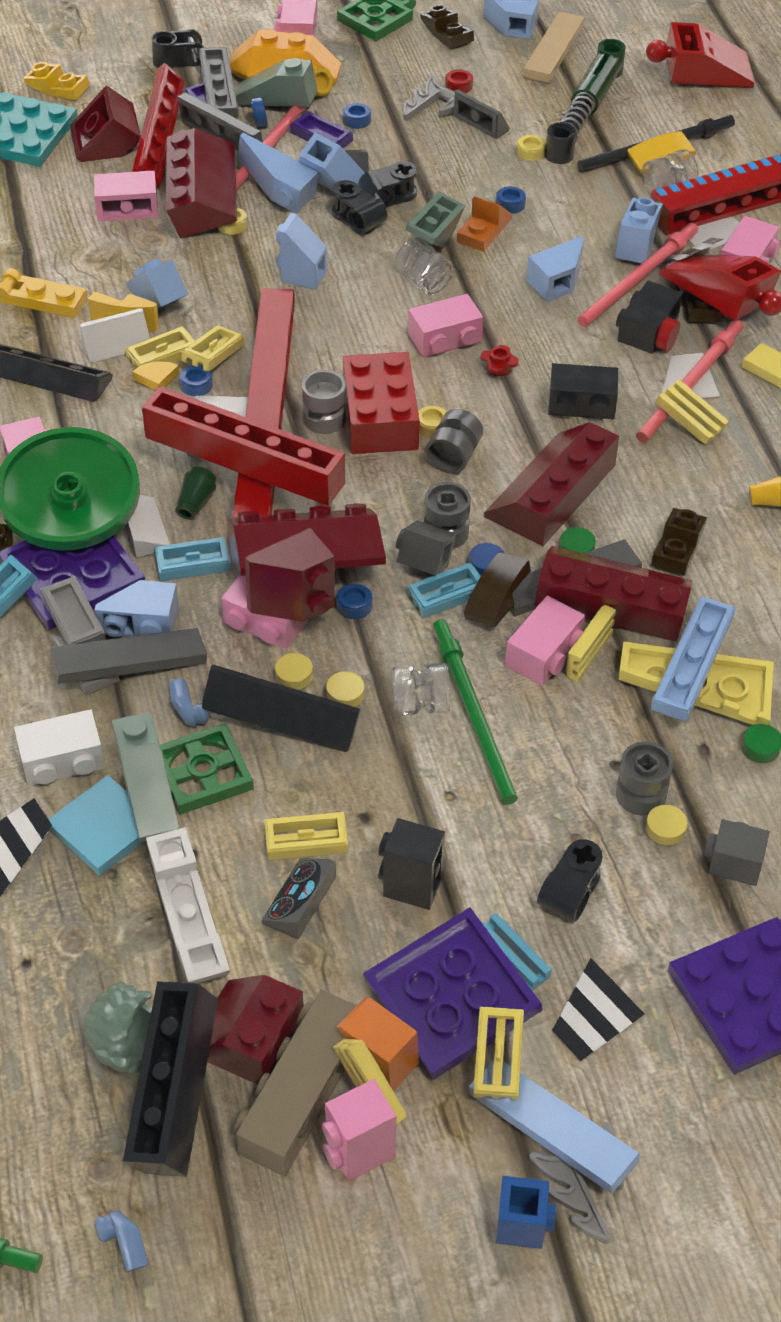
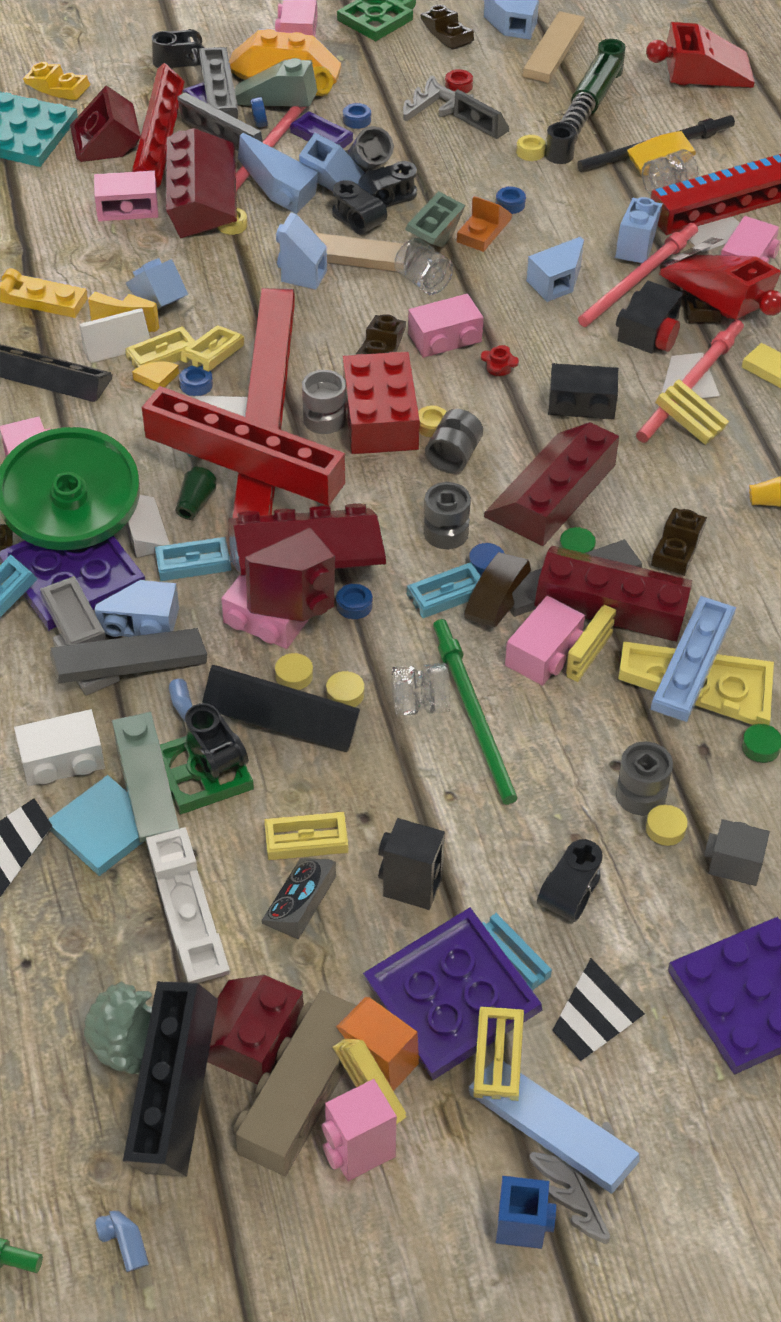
(216, 746): none -> black piece
(360, 252): none -> tan tile
(371, 148): none -> dark grey wheel
(383, 335): none -> dark brown slope
(425, 547): dark grey brick -> none

